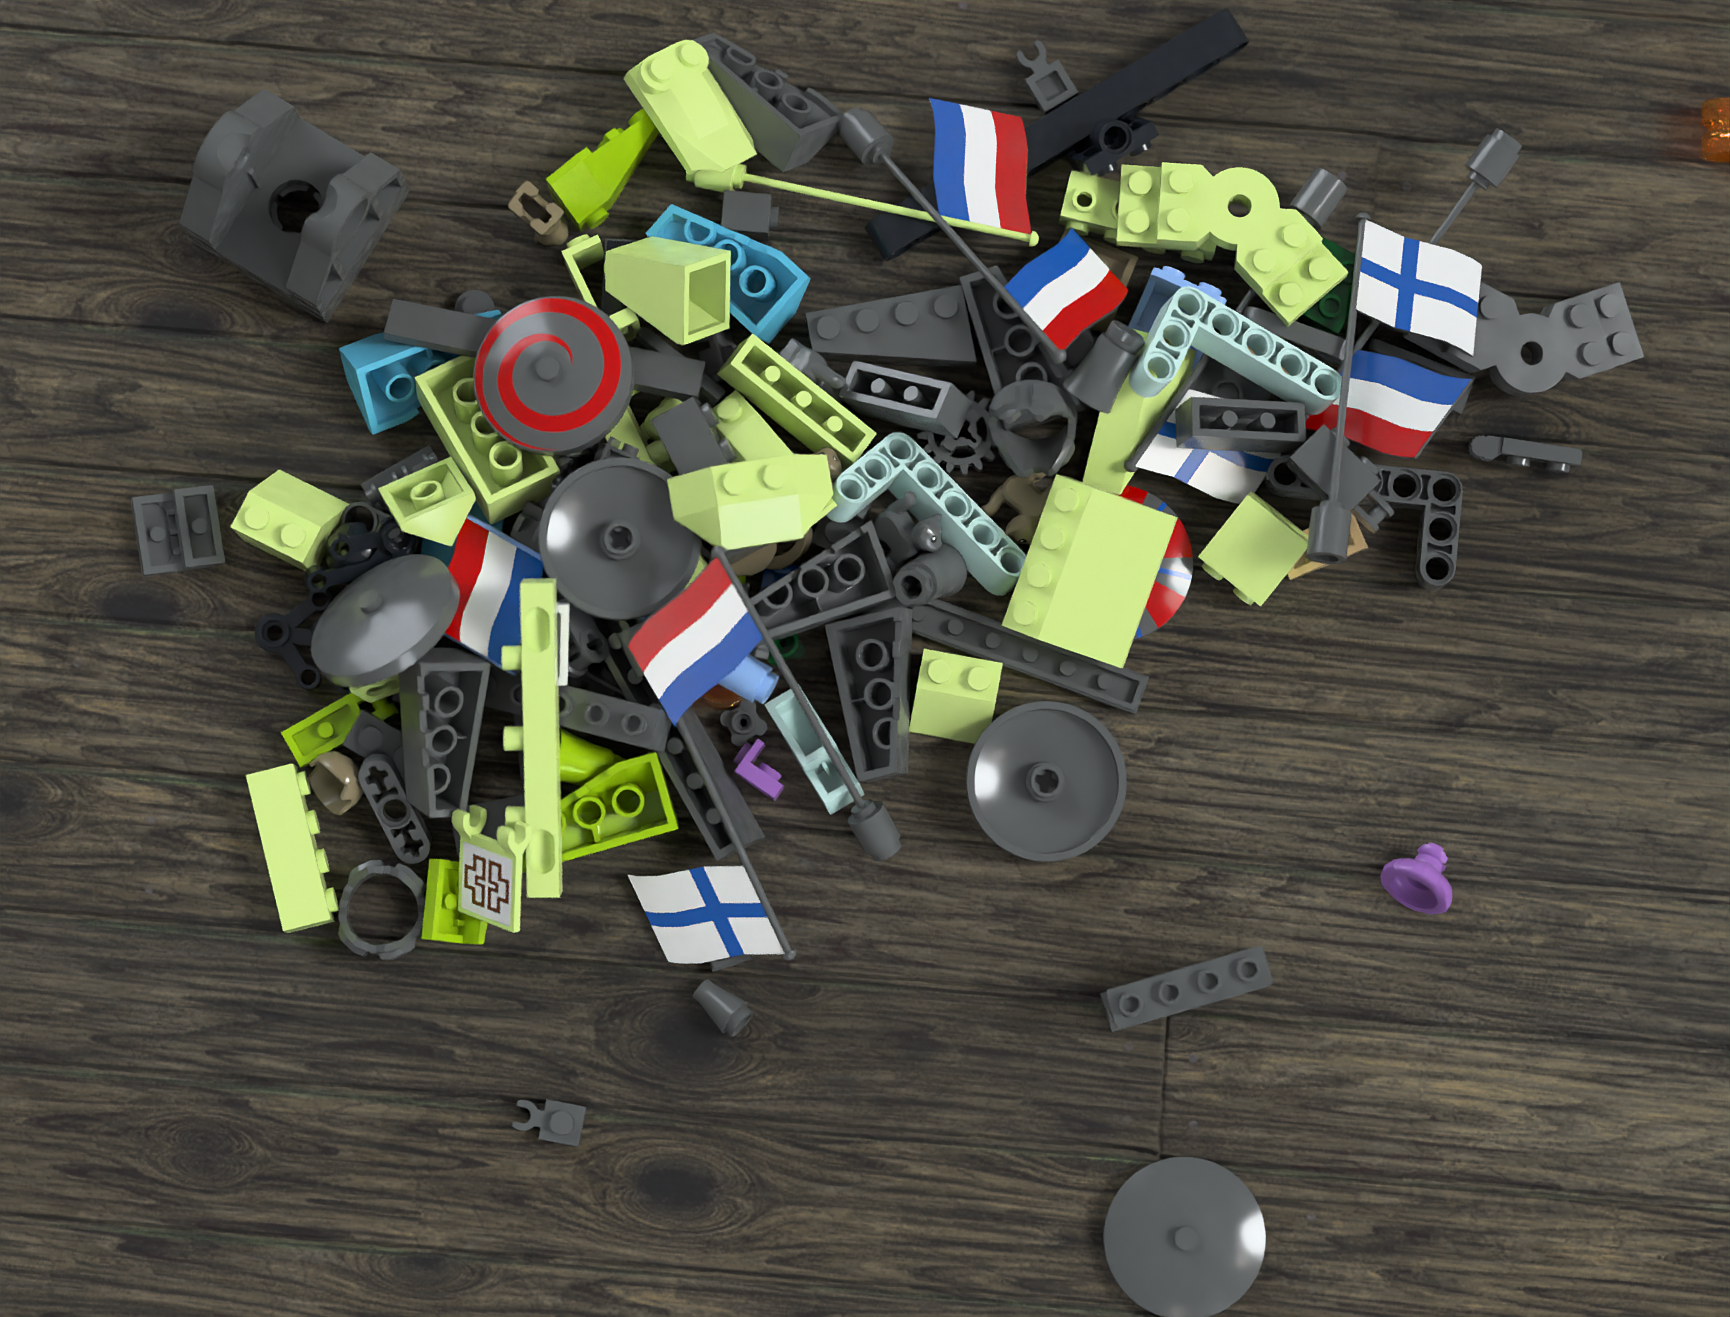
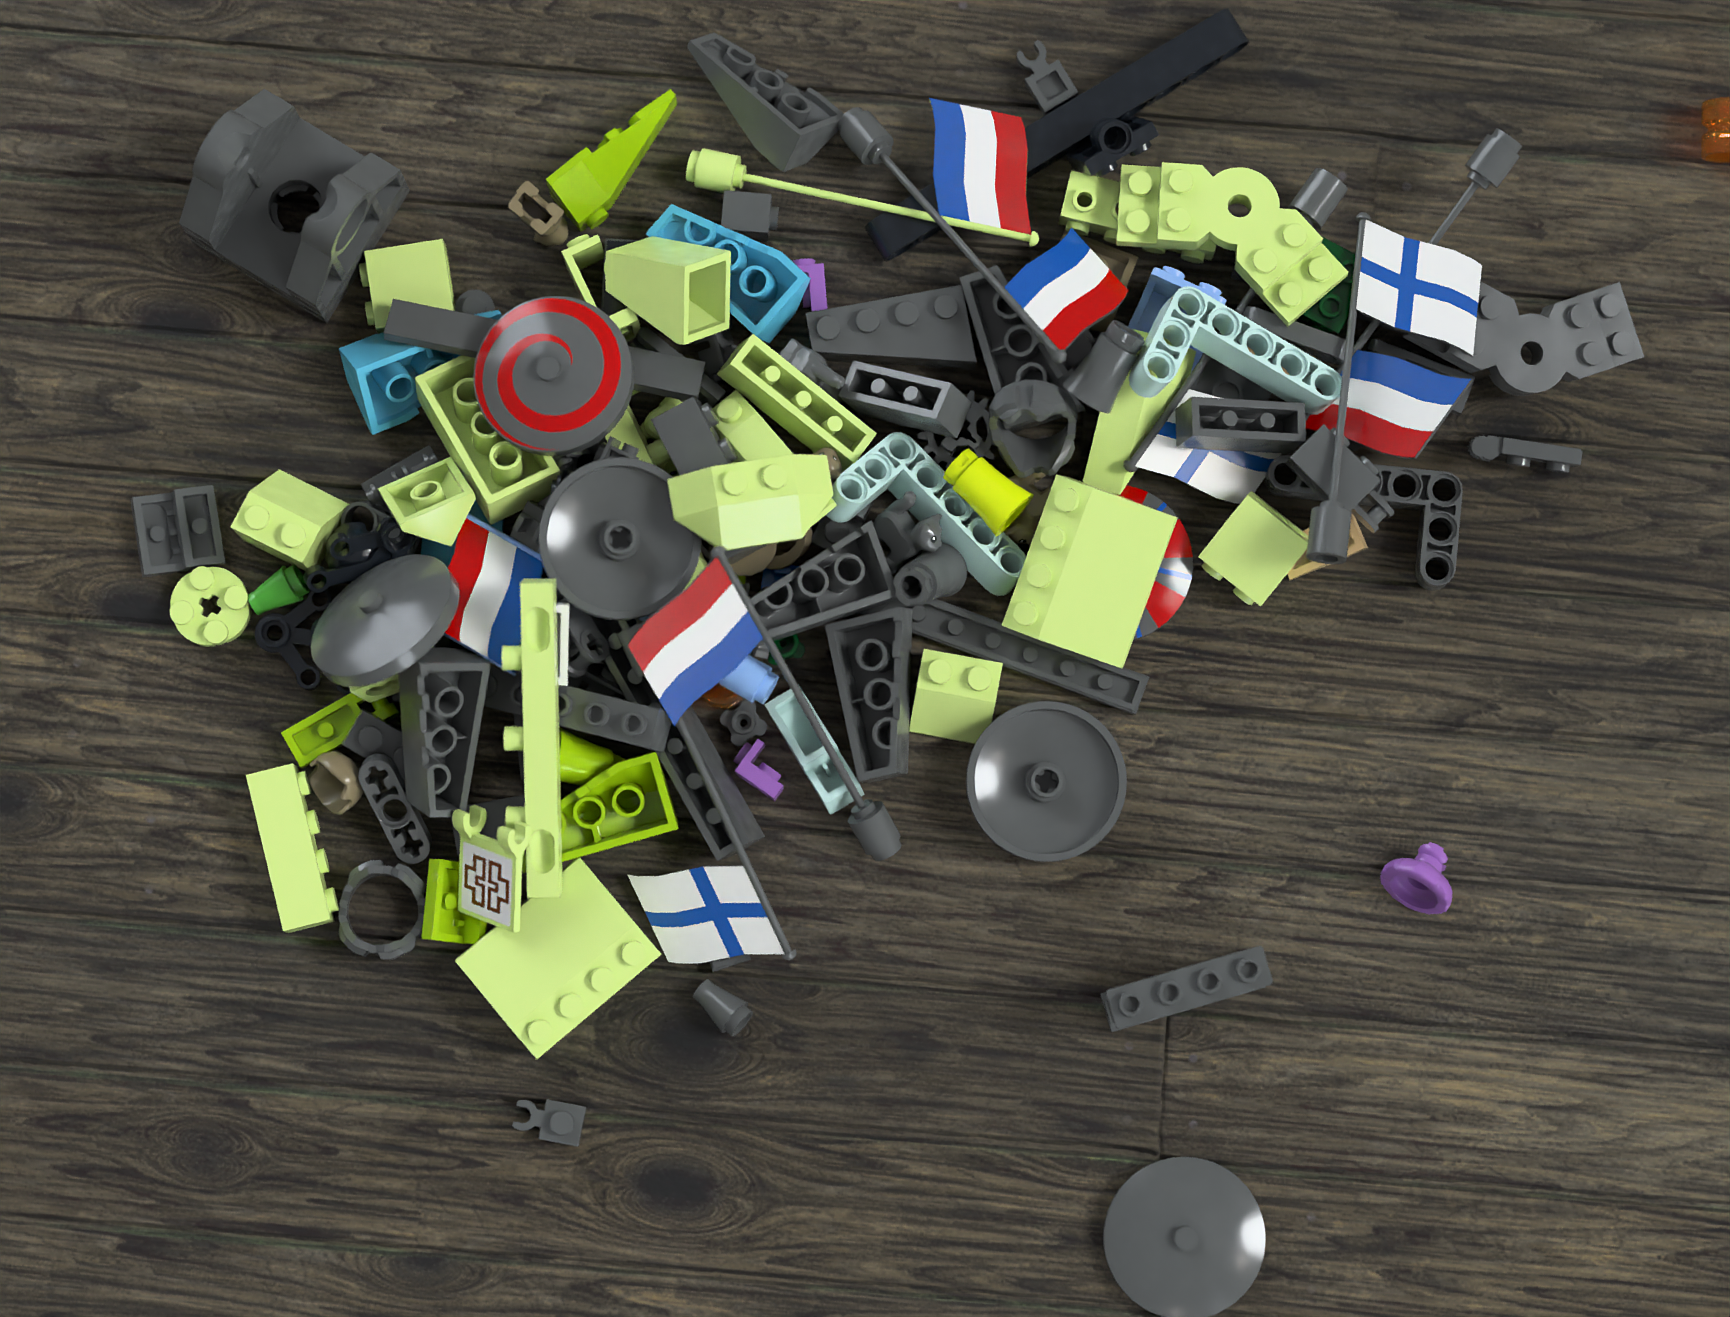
(201, 585): none -> yellowish green plate
(280, 589): none -> bright green cone
(406, 273): none -> yellowish green piece
(561, 961): none -> yellowish green slope
(690, 108): yellowish green slope -> none
(815, 293): none -> medium lavender bracket
(987, 491): none -> neon yellow plant

